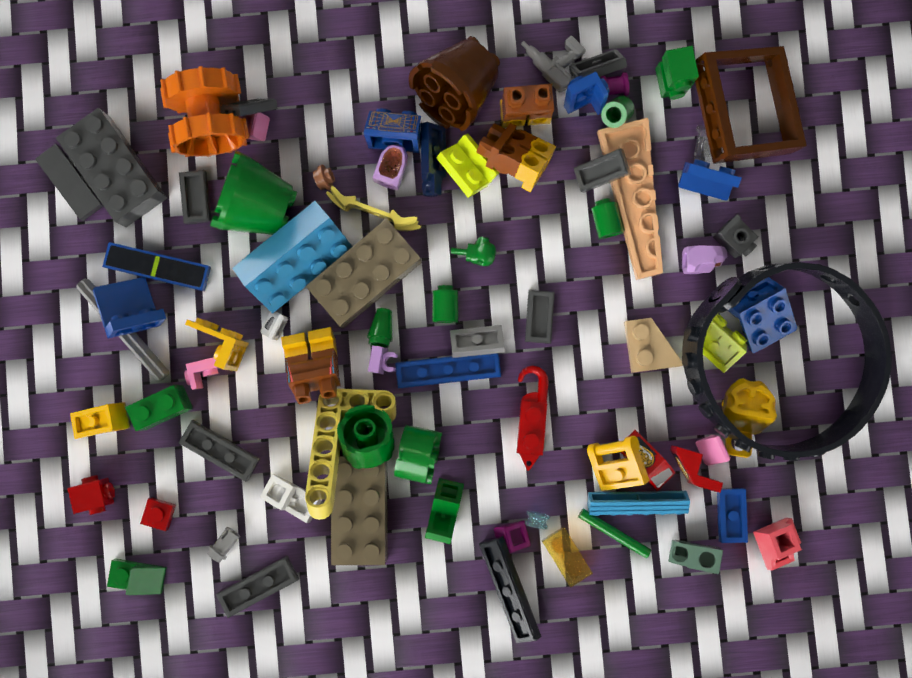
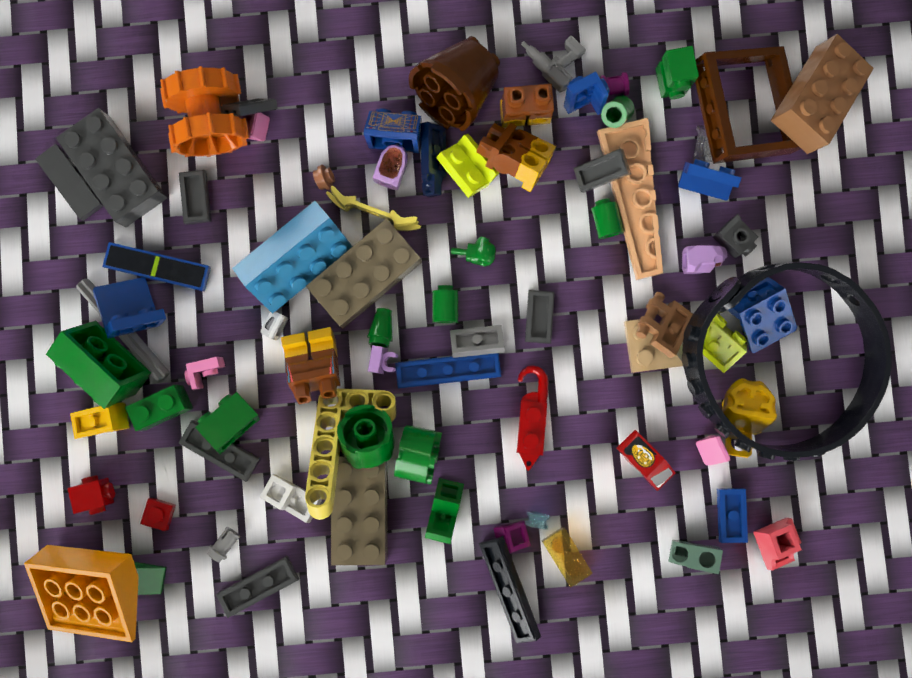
(86, 591): none -> light orange slope
(98, 364): none -> green brick
(227, 422): none -> green brick
(230, 353): yellow bracket -> none
(252, 198): green cone -> none
(602, 64): dark grey tile -> none
(615, 533): green piece -> none
(619, 472): yellow plate -> none
(638, 503): dark azure piece -> none
(670, 331): none -> medium nougat plate
(689, 464): red slope -> none
(822, 94): none -> medium nougat brick

